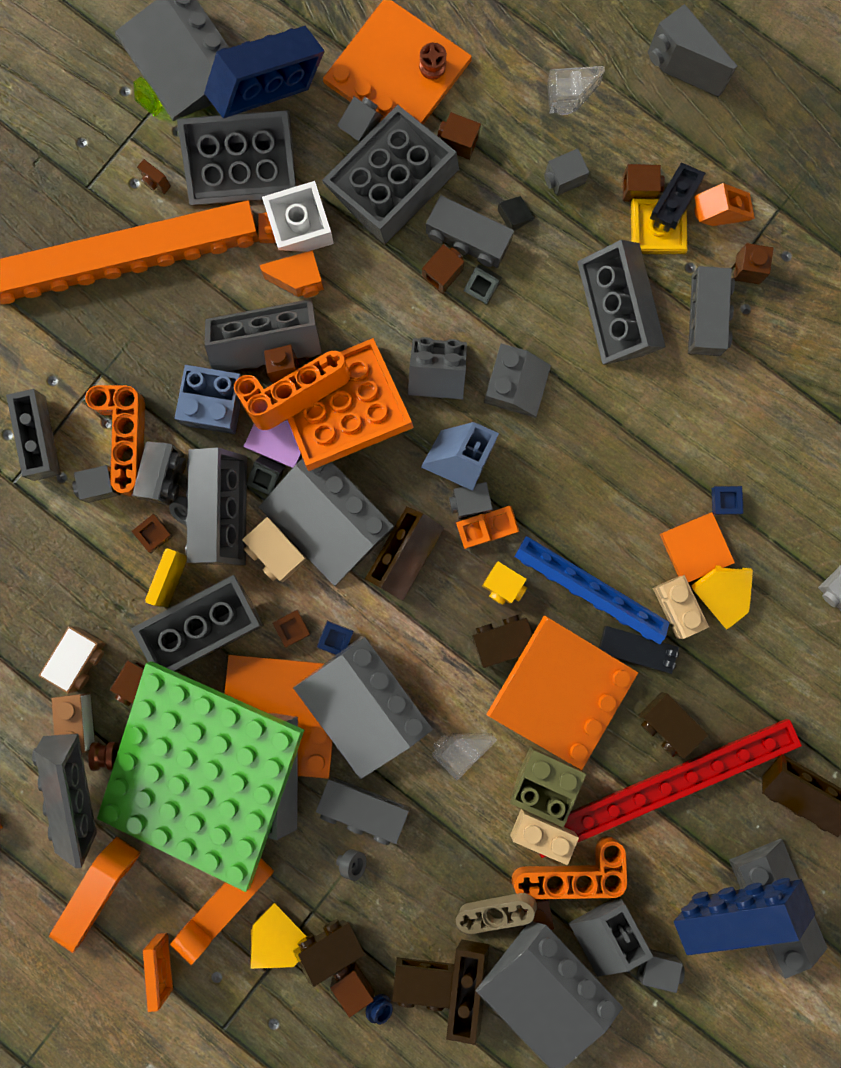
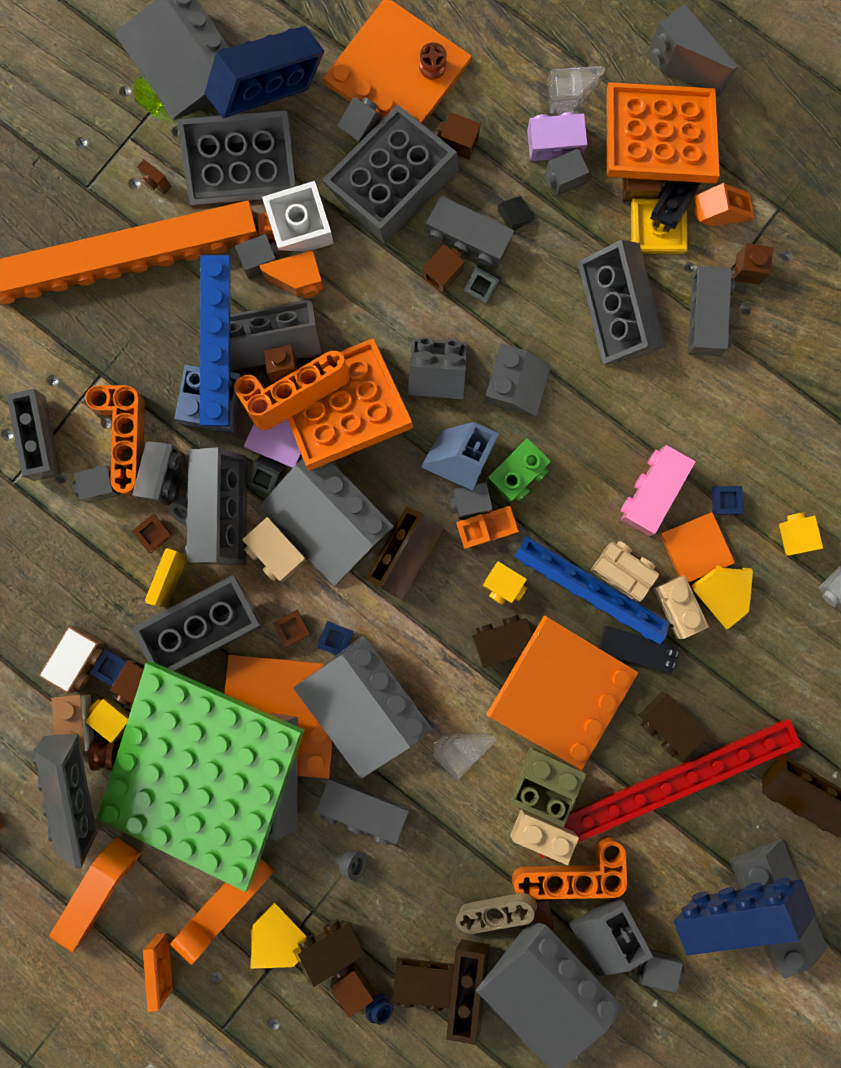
(108, 666): none -> dark blue plate
(108, 719): none -> yellow brick
(215, 340): none -> blue plate
(255, 253): none -> dark grey brick
(518, 471): none -> bright green brick
(556, 135): none -> lavender brick
(625, 571): none -> tan brick
(656, 490): none -> bright pink brick
(662, 133): none -> orange plate
(800, 534): none -> yellow brick

